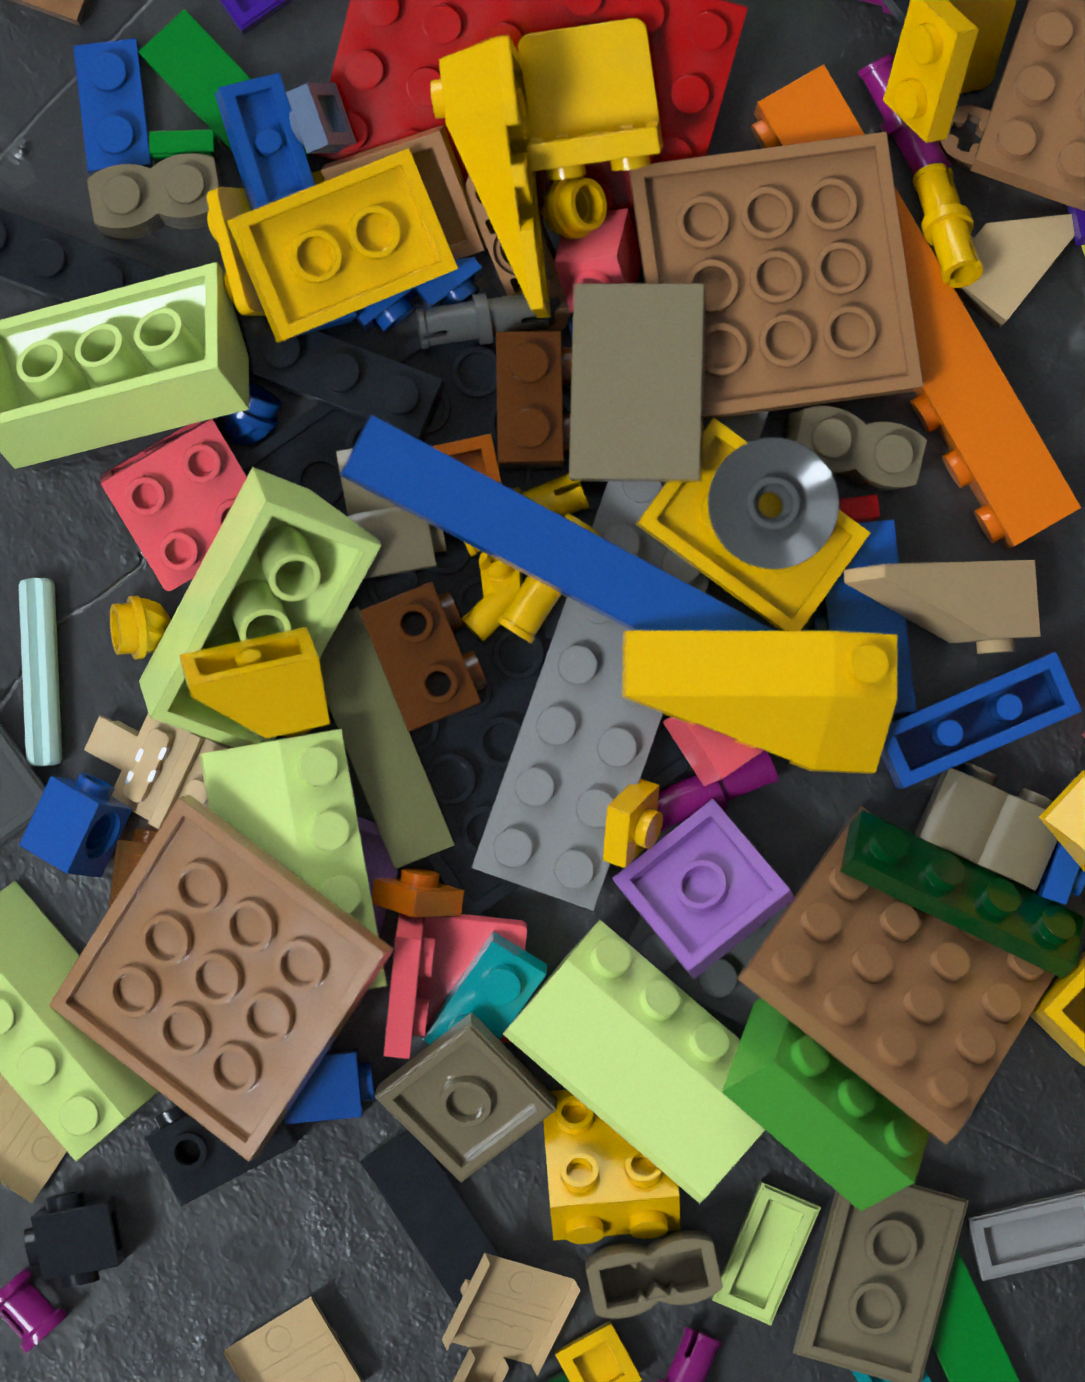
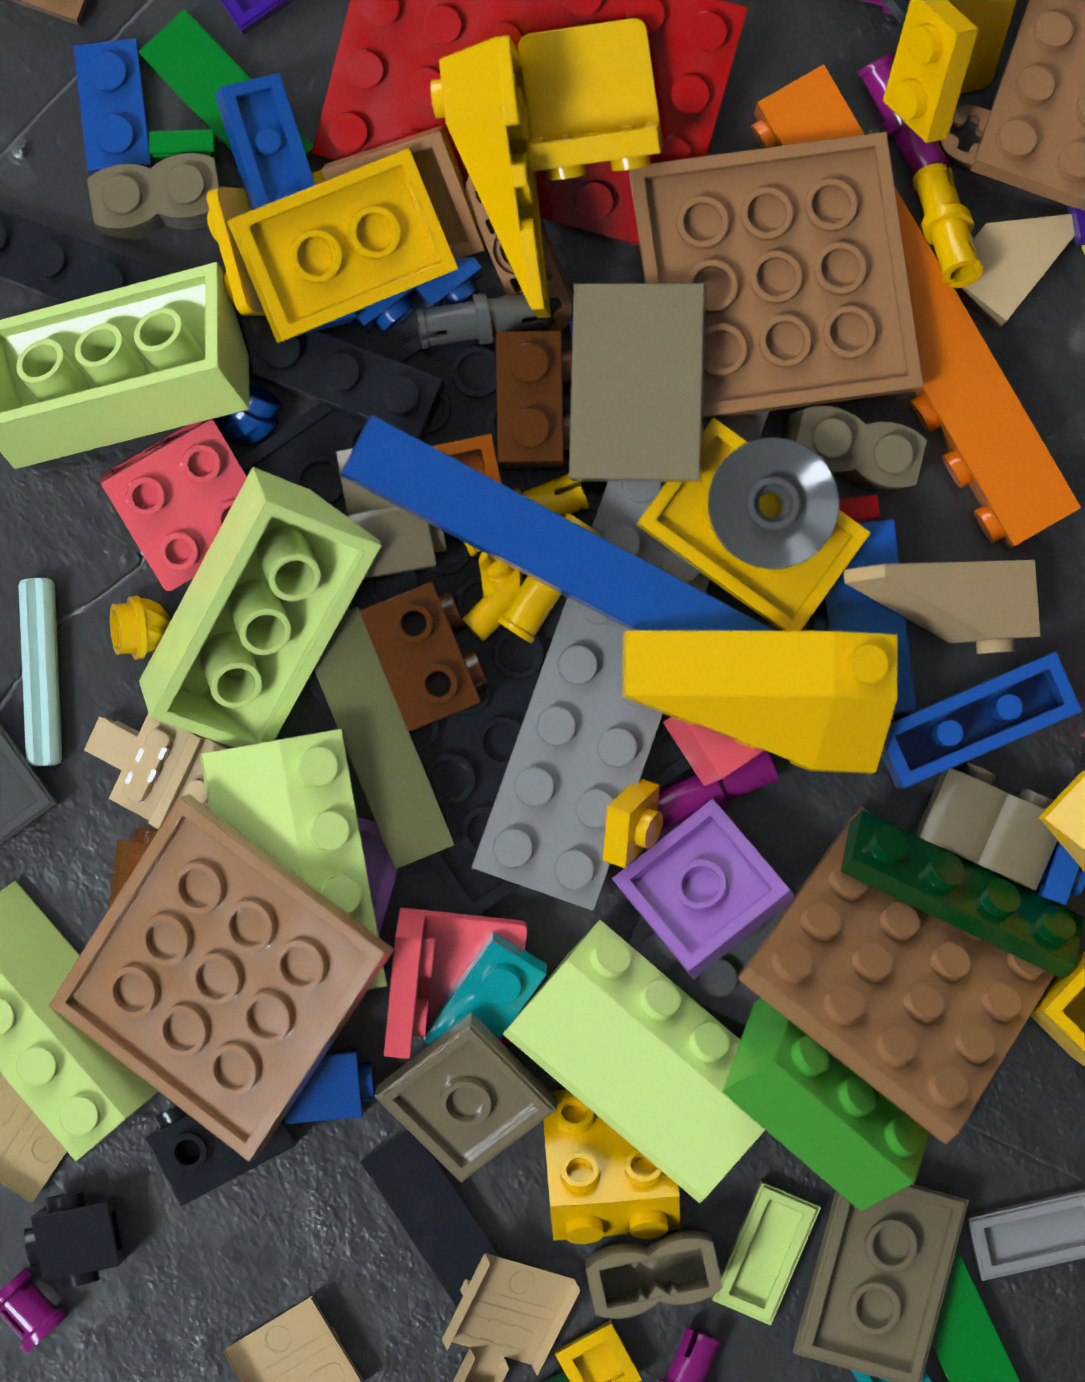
(76, 825): blue brick -> none
(262, 683): yellow slope -> none
(320, 118): sand blue plate -> none
(417, 894): orange plate -> none
(574, 207): yellow plate -> none
(601, 257): coral brick -> none

